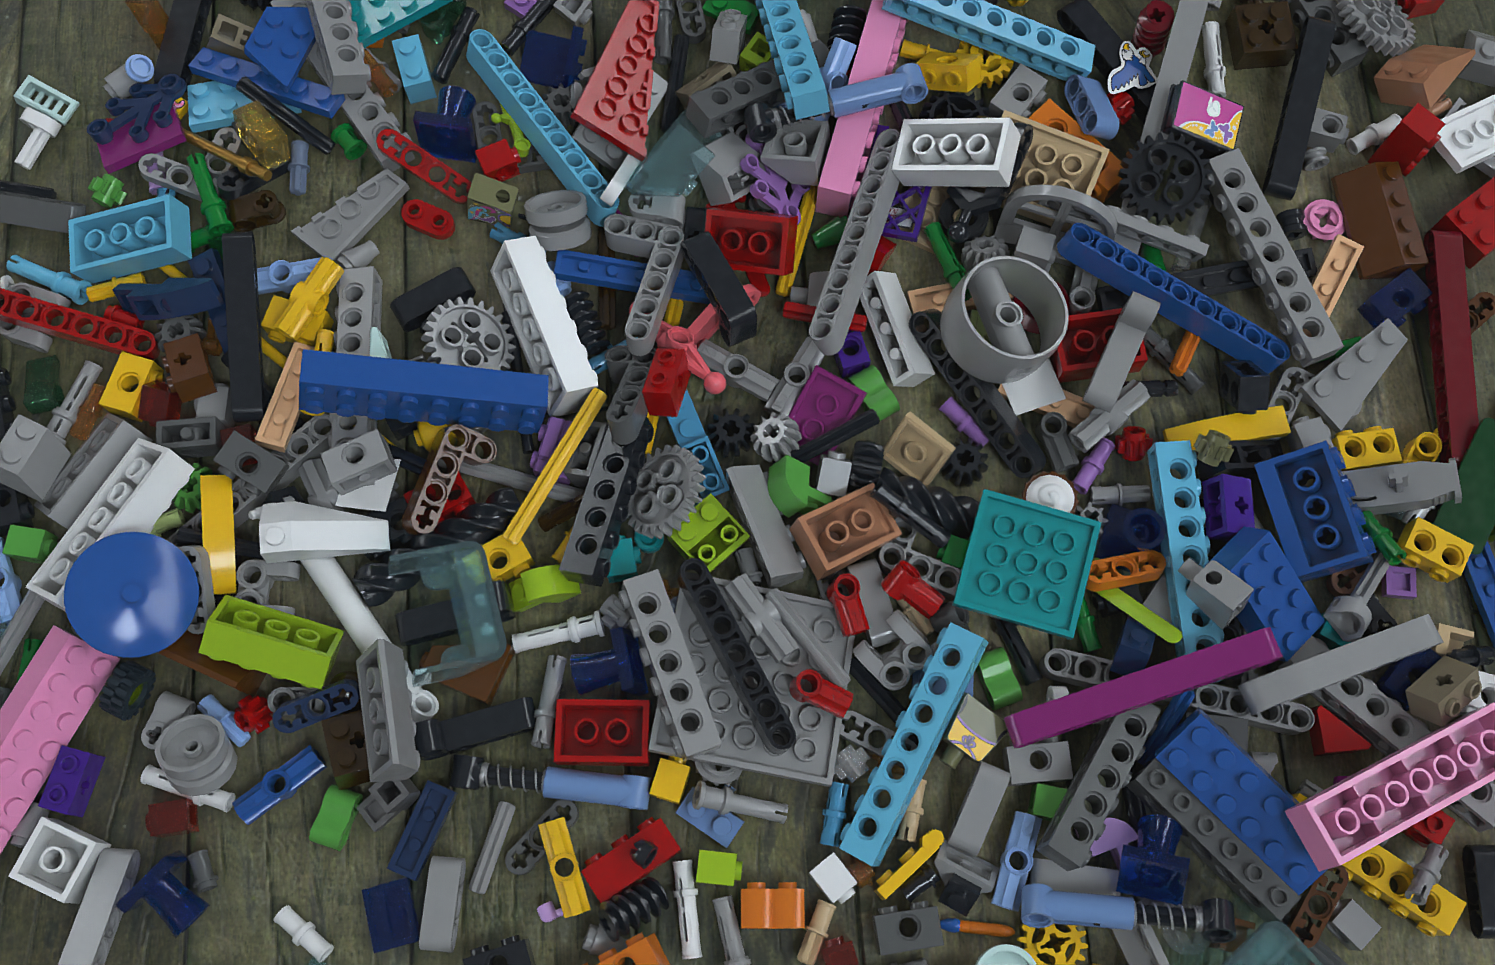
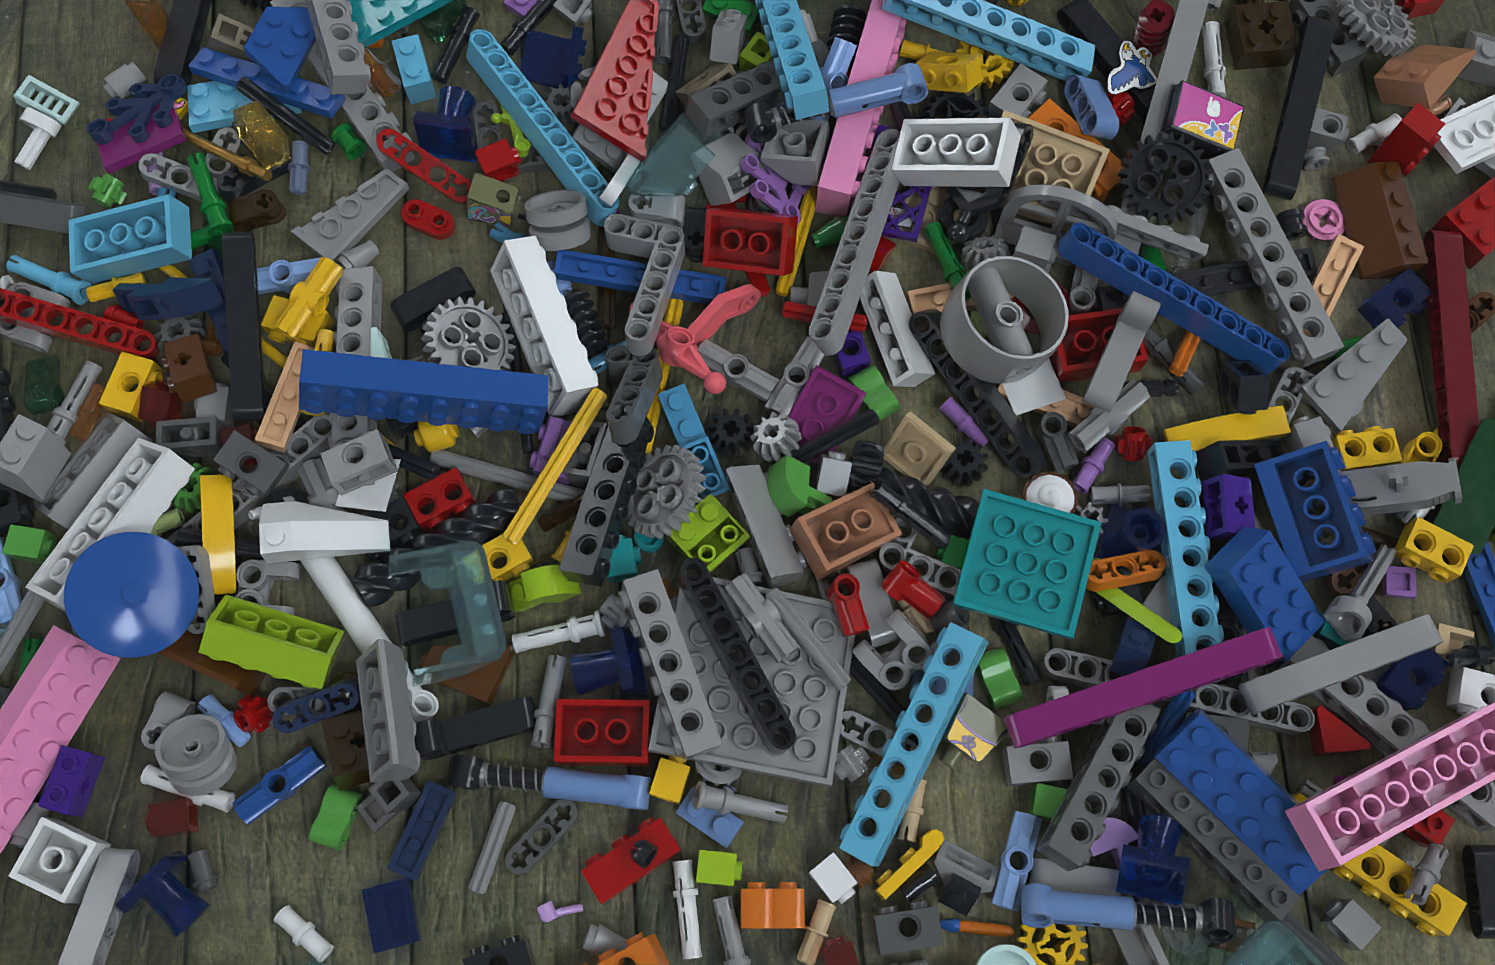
(127, 690): black bush -> none
(139, 68): light blue plate -> none
(440, 482): reddish brown beam -> none
(442, 904): light grey beam -> none
(570, 887): yellow piece -> none
(631, 907): black piece -> none
(666, 382): red brick -> none
(722, 288): black beam -> none
(823, 695): red piece -> none
(834, 814): dark azure pin -> none
(978, 808): light grey beam -> none
(1086, 629): green pin -> none
(1213, 448): olive gear -> none
(1216, 590): light grey torso -> none
(1323, 917): reddish brown beam -> none
(1383, 539): green pin -> none
(1444, 691): dark tan brick -> none

